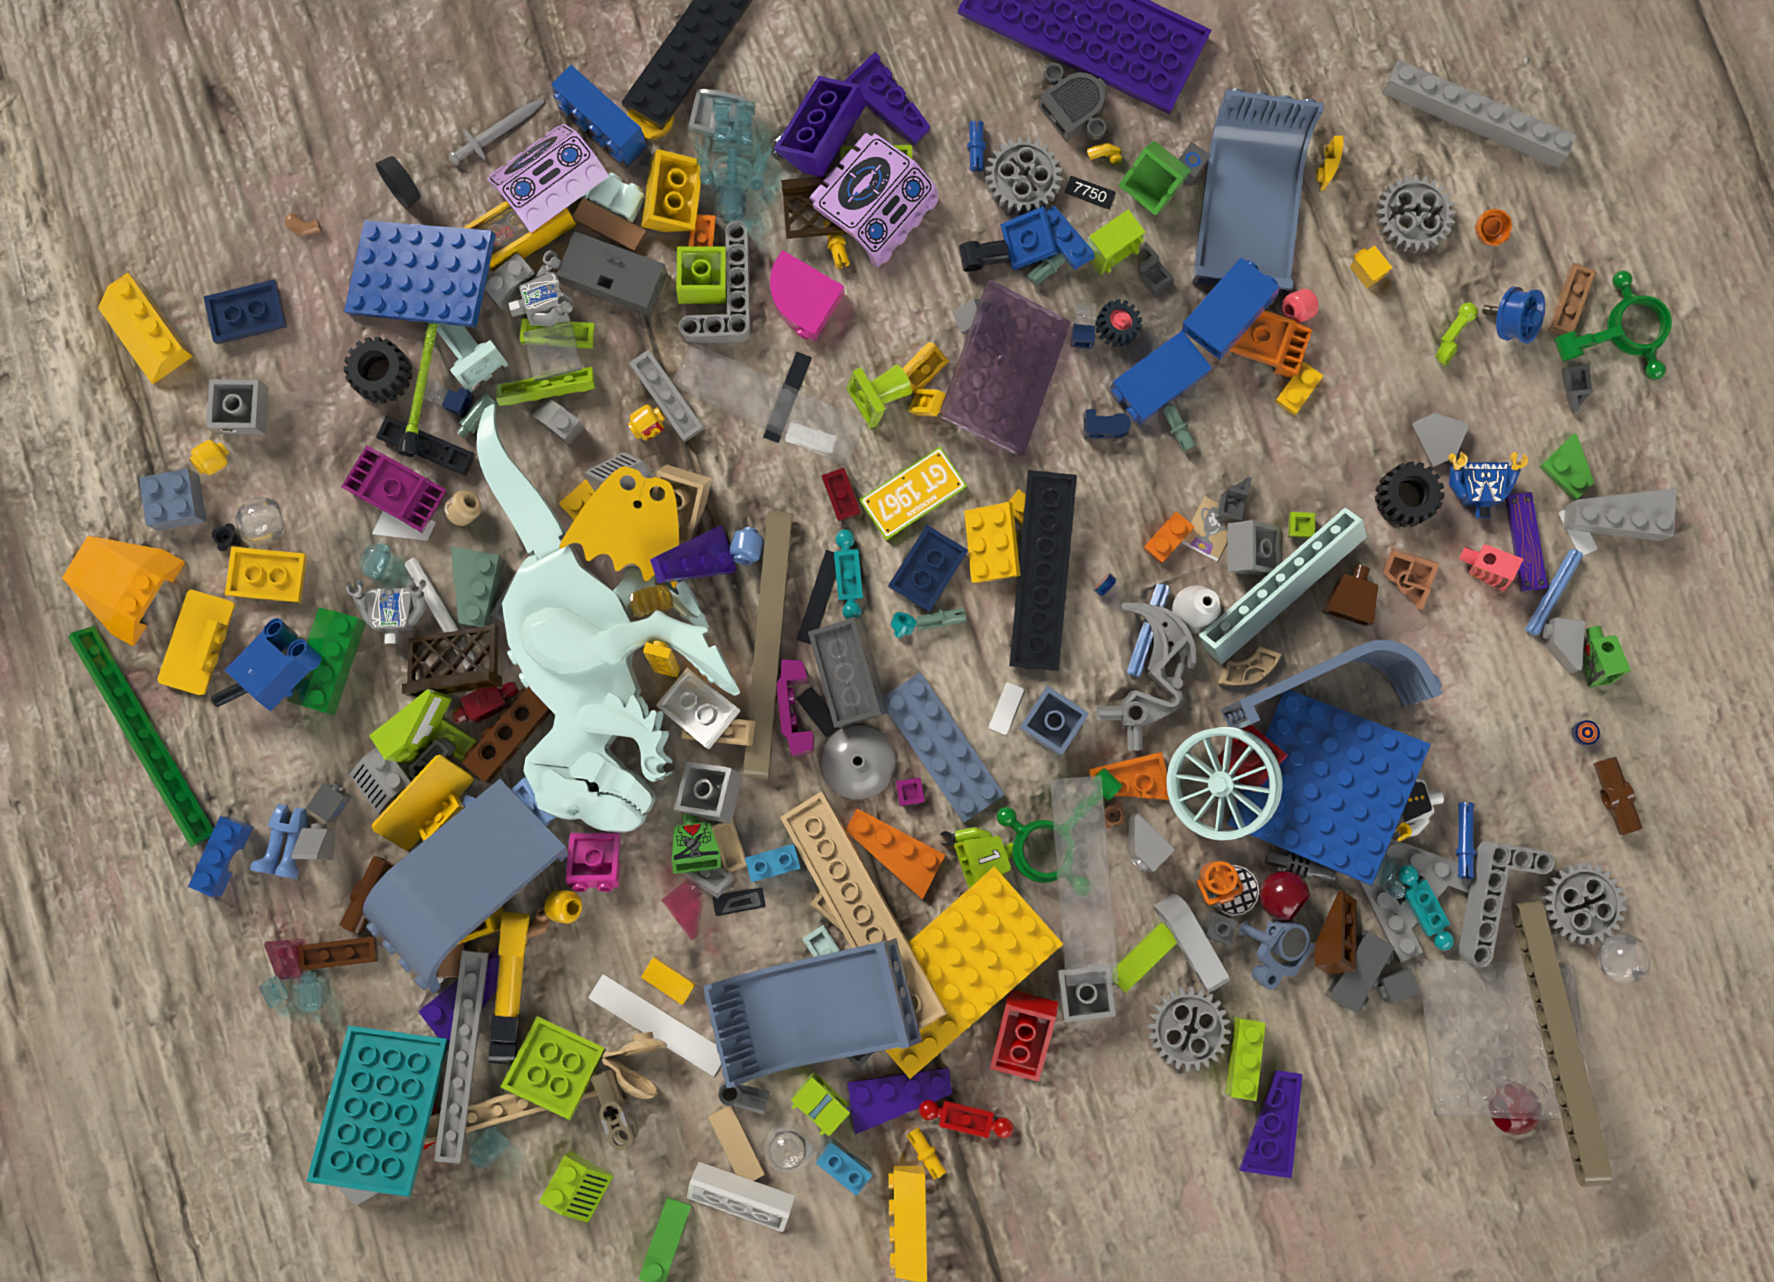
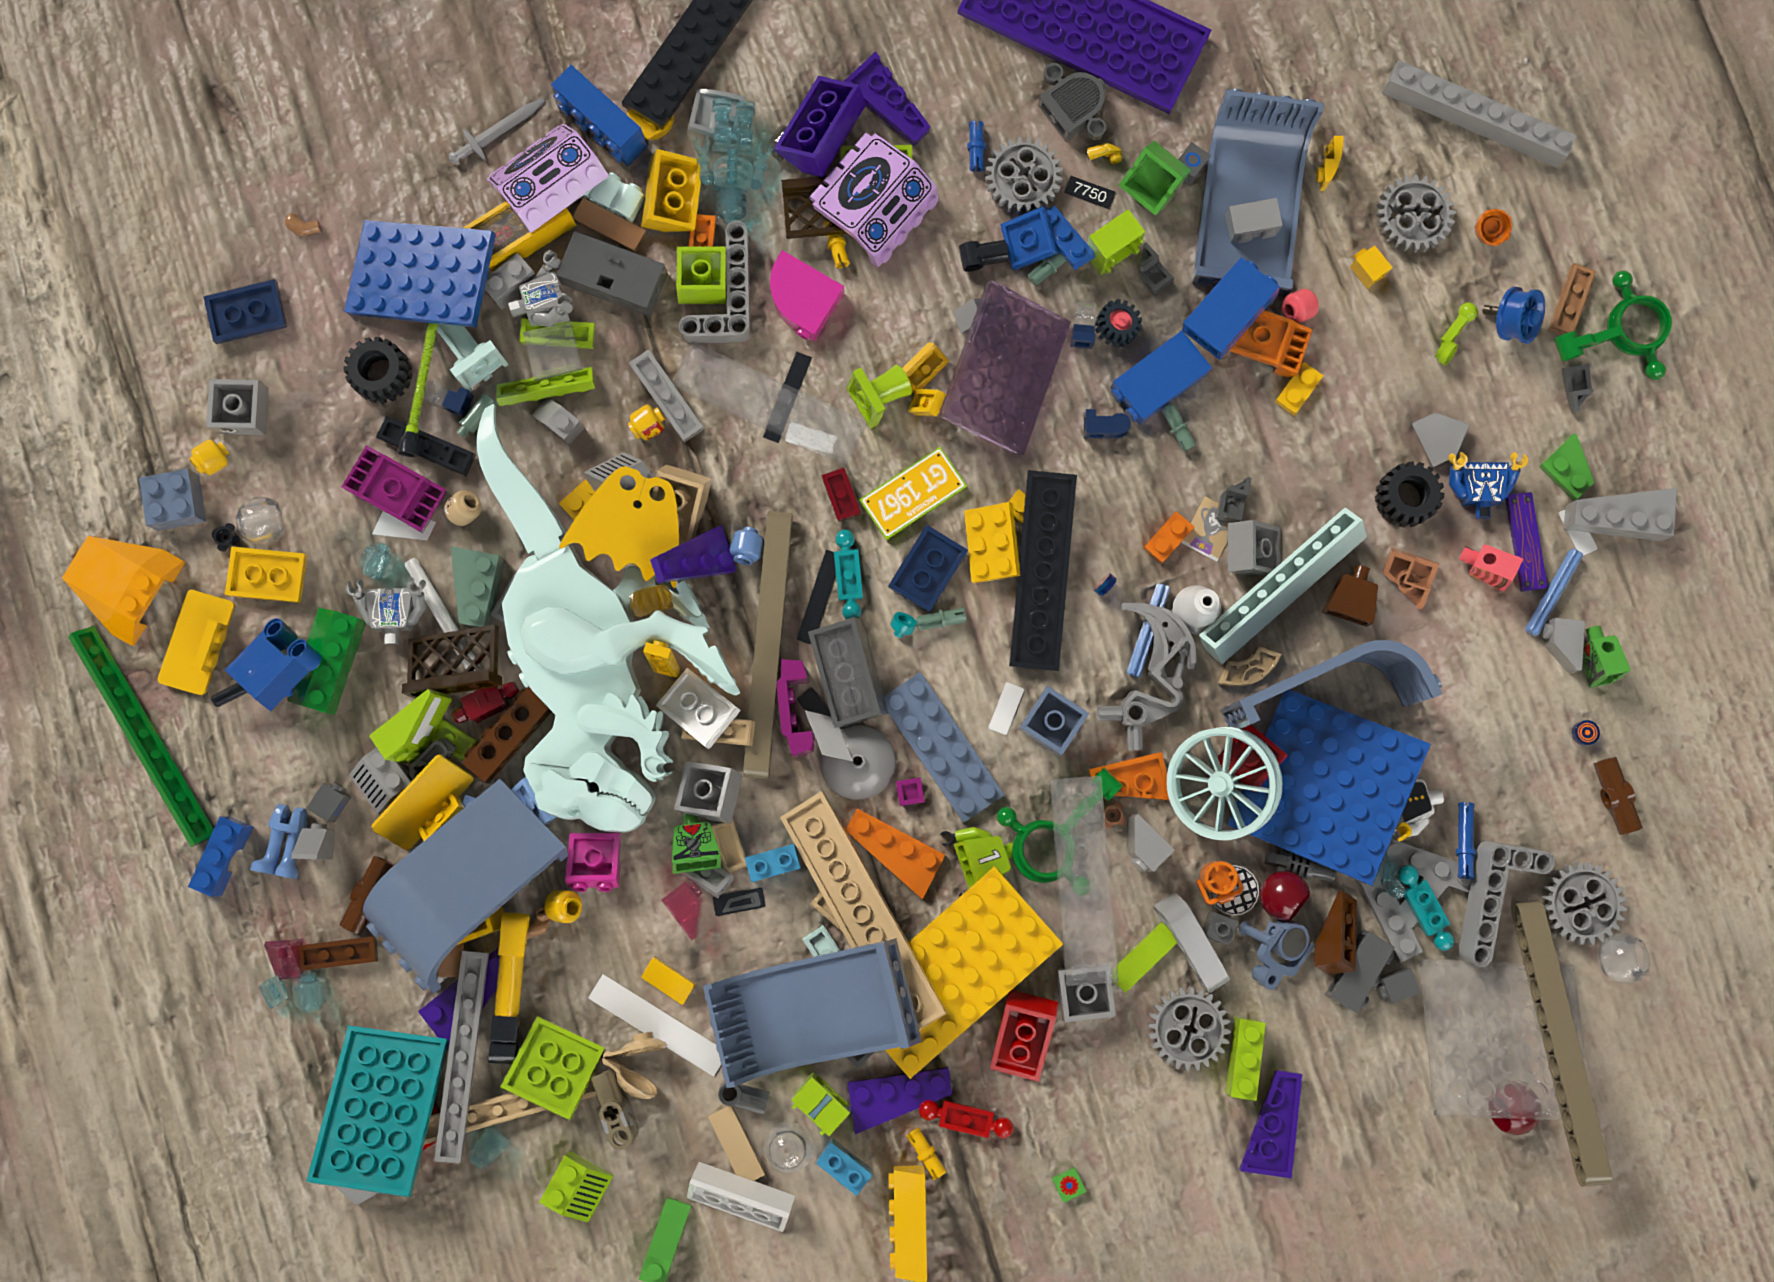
(143, 328): yellow slope -> none
(398, 181): black tyre -> none
(828, 738): none -> white sticker
(1068, 1184): none -> bright green tile
(1253, 220): none -> light grey brick
(1301, 525): lime plate -> none

